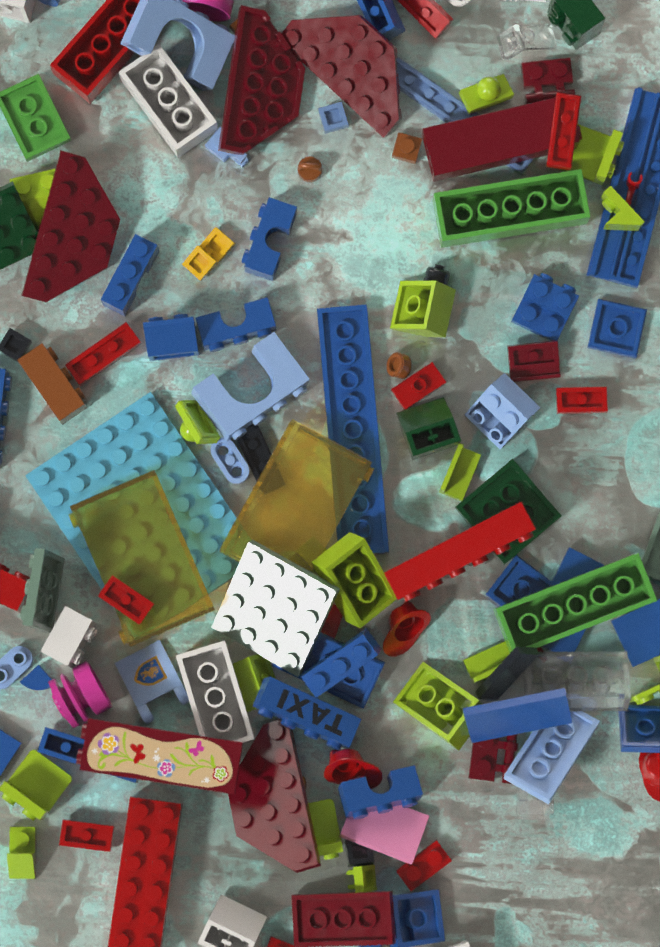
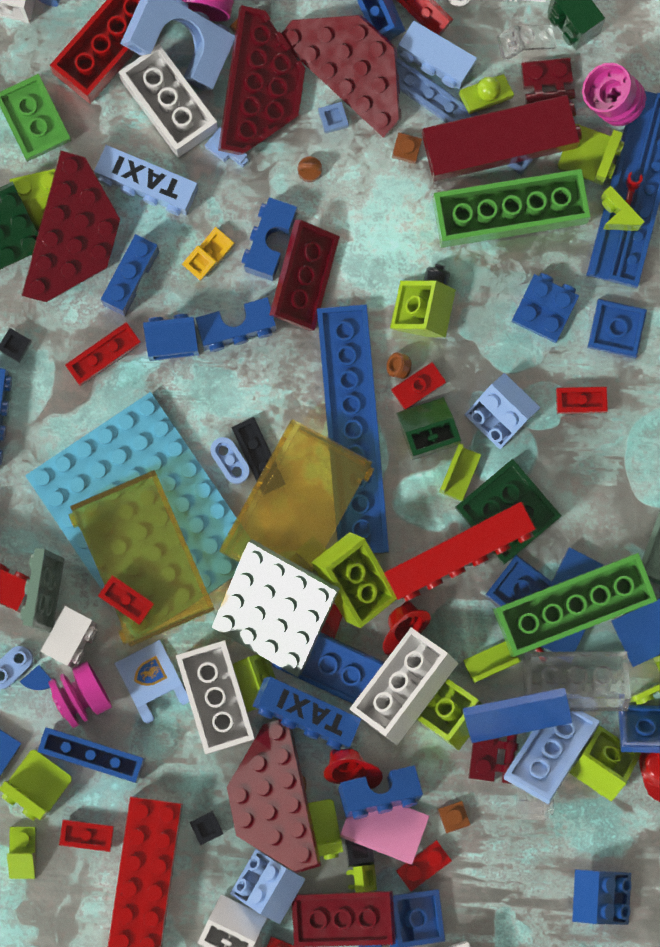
(53, 383): dark orange brick -> none
(145, 180): none -> light blue brick
(160, 756): brick -> none
(196, 424): lime tile -> none
(206, 828): none -> black plate
(233, 416): light blue arch -> none
(267, 886): none -> light blue slope
(304, 275): none -> dark red plate
(342, 663): blue arch -> none
(404, 686): none -> white brick
(436, 55): none -> light blue brick
(454, 817): none -> dark orange plate
(507, 673): black tile -> none
(533, 361): dark red plate -> none
(563, 131): red tile -> none
(601, 897): none -> blue slope
(604, 765): none -> lime slope
(614, 94): none -> dark pink wheel

